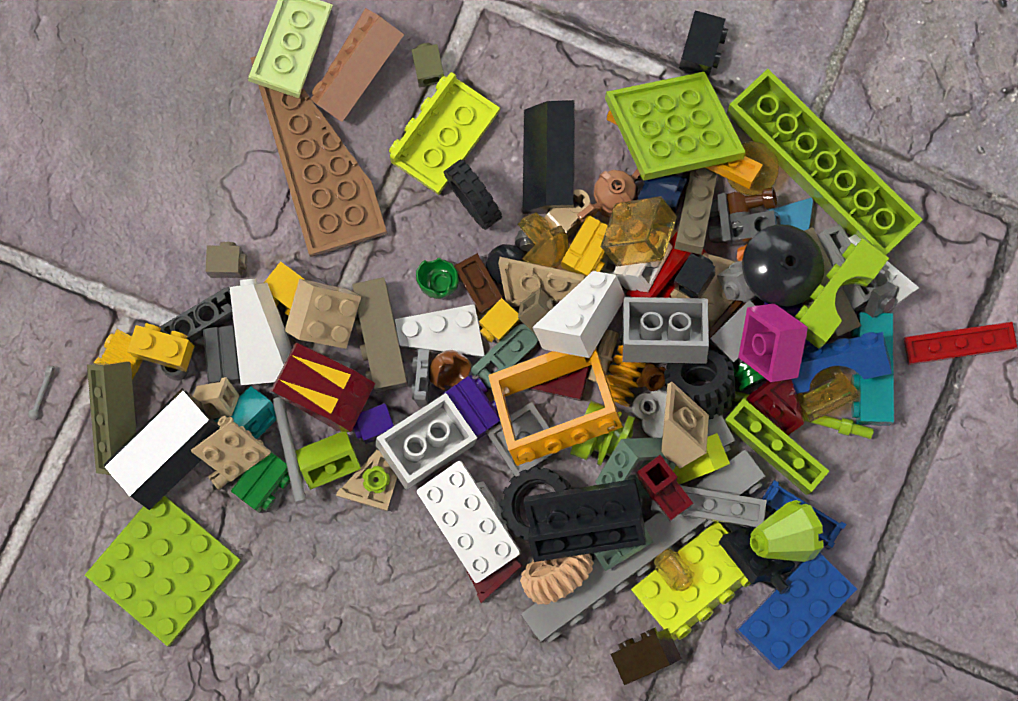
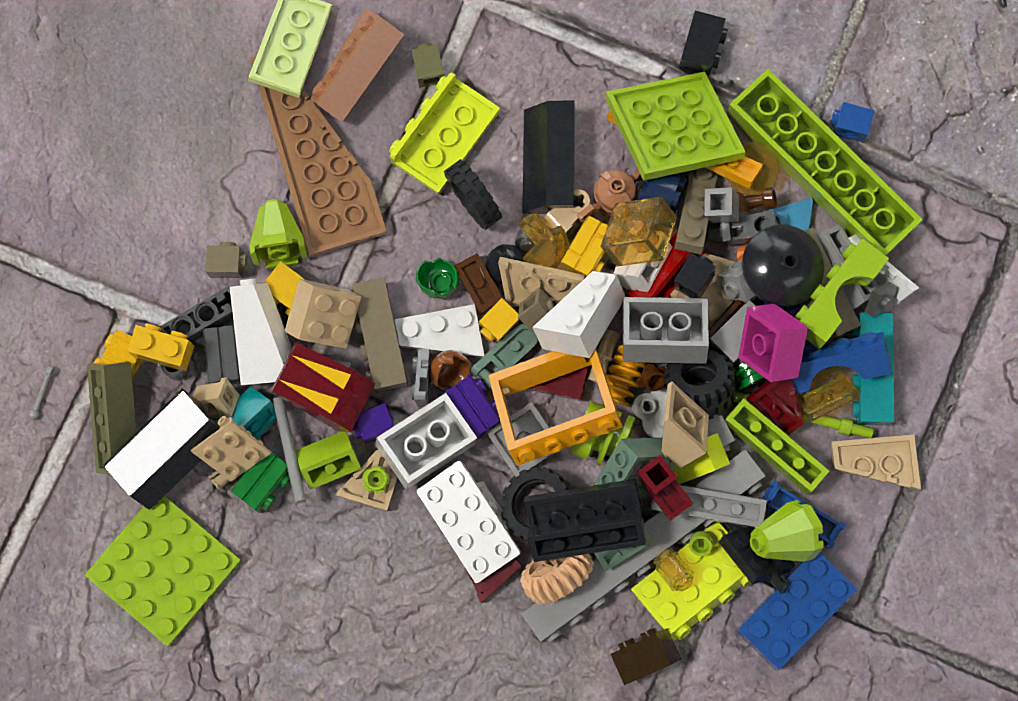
(276, 236): none -> lime cone
(694, 543): none -> lime hinge
(722, 205): none -> light grey brick
(852, 122): none -> blue brick
(880, 459): none -> tan wing
(960, 343): red tile -> none

